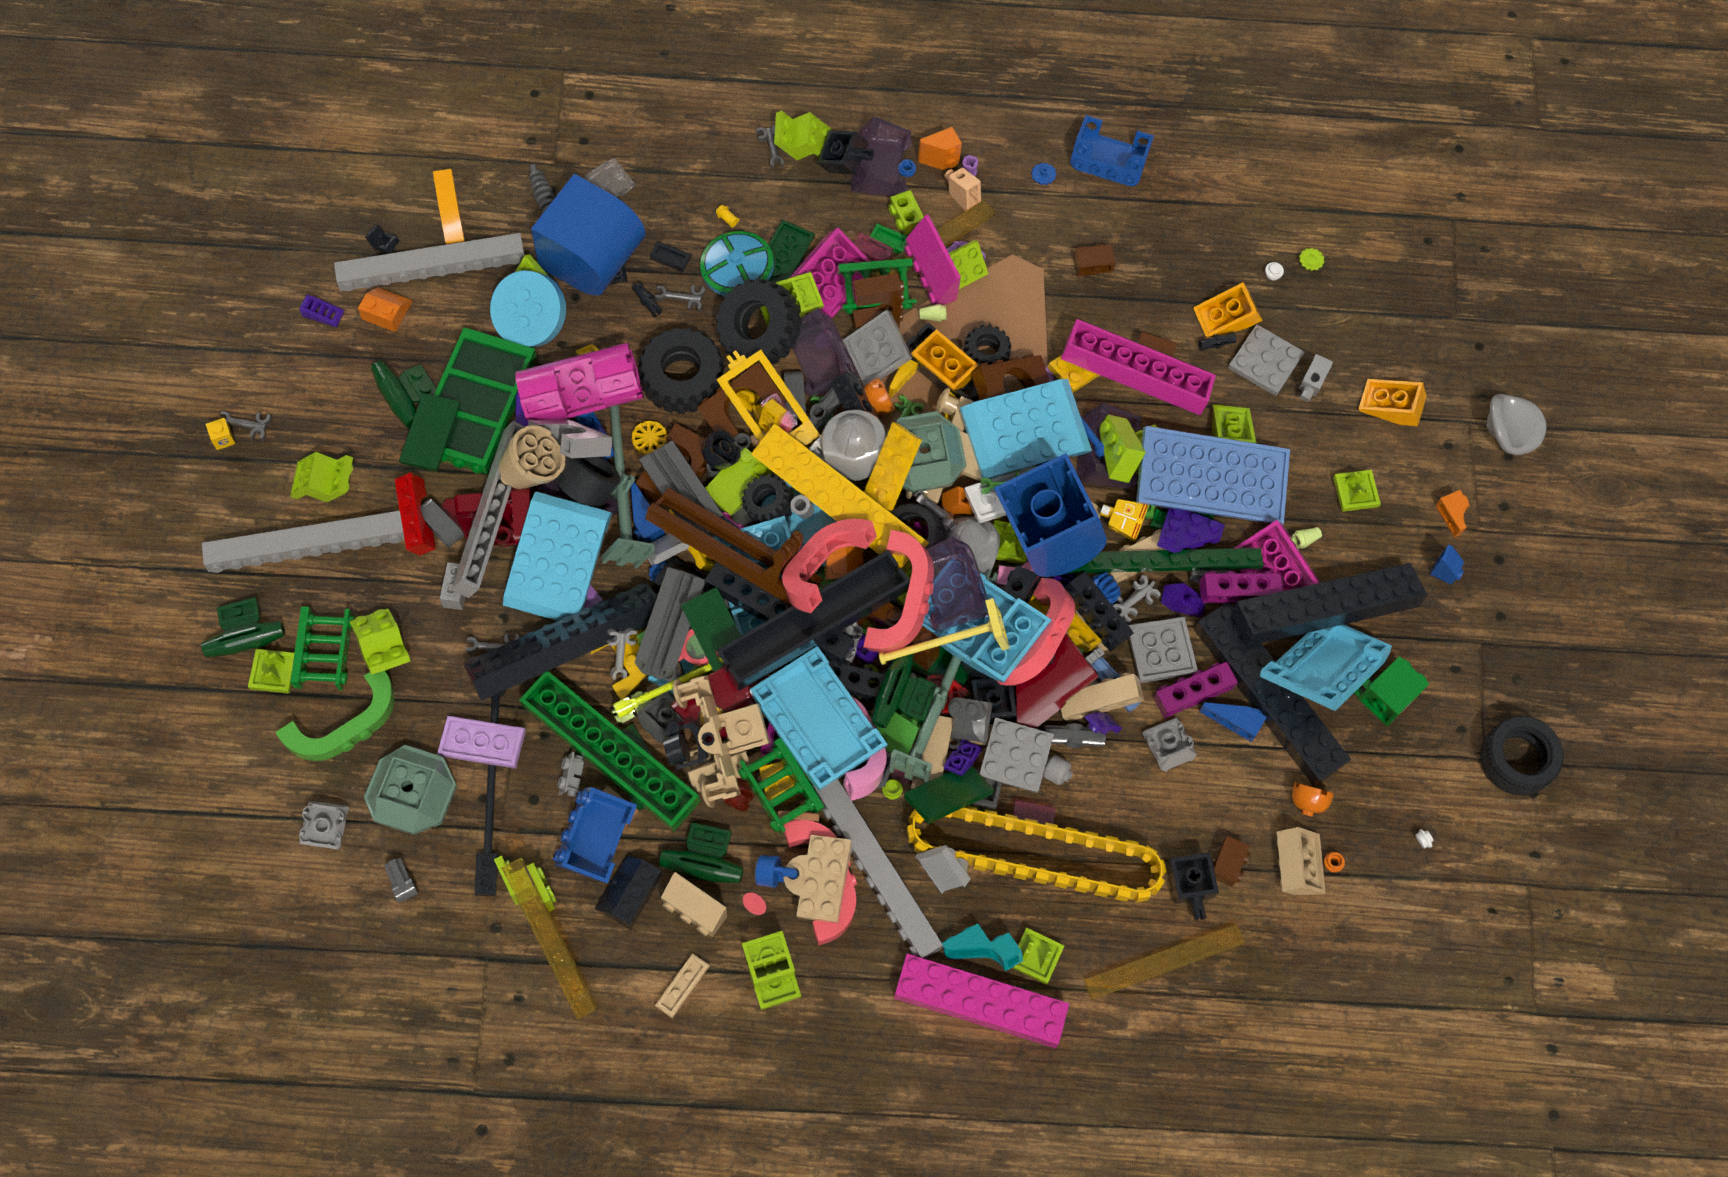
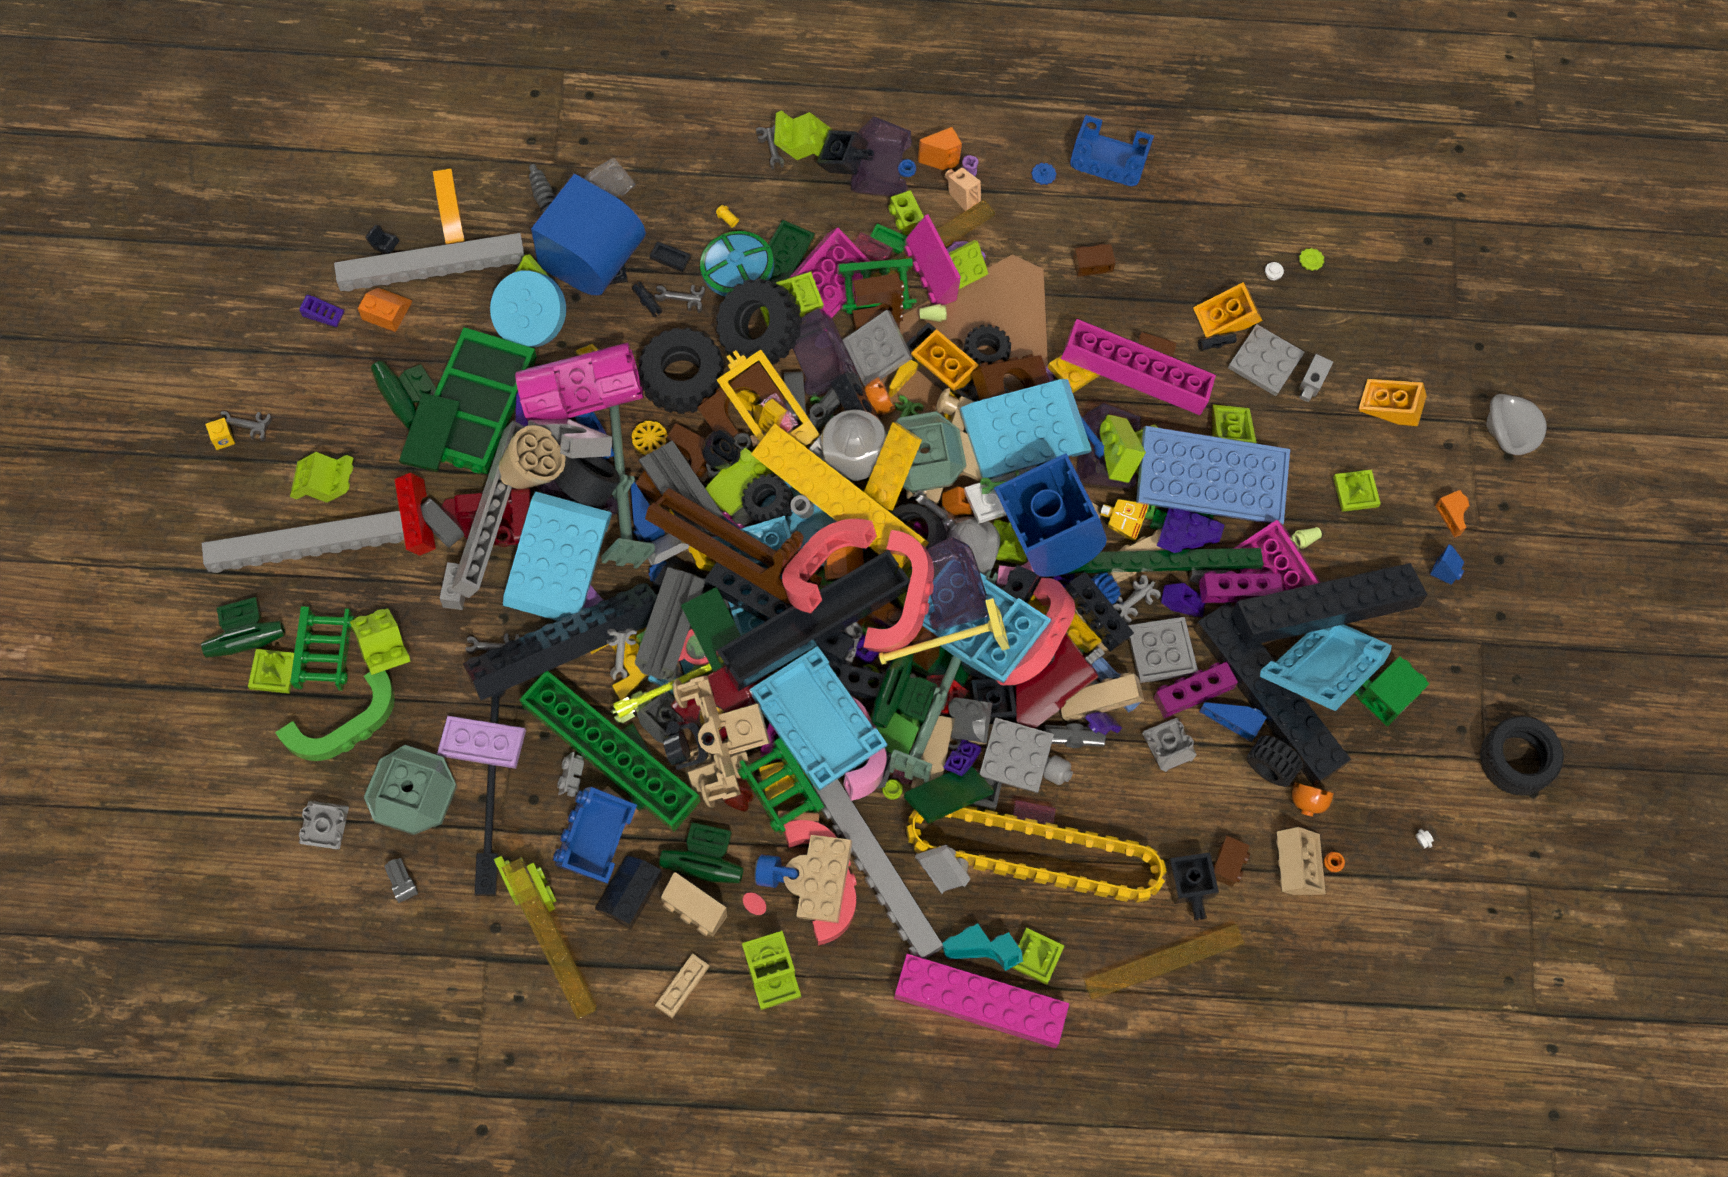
(1274, 761): none -> black tyre

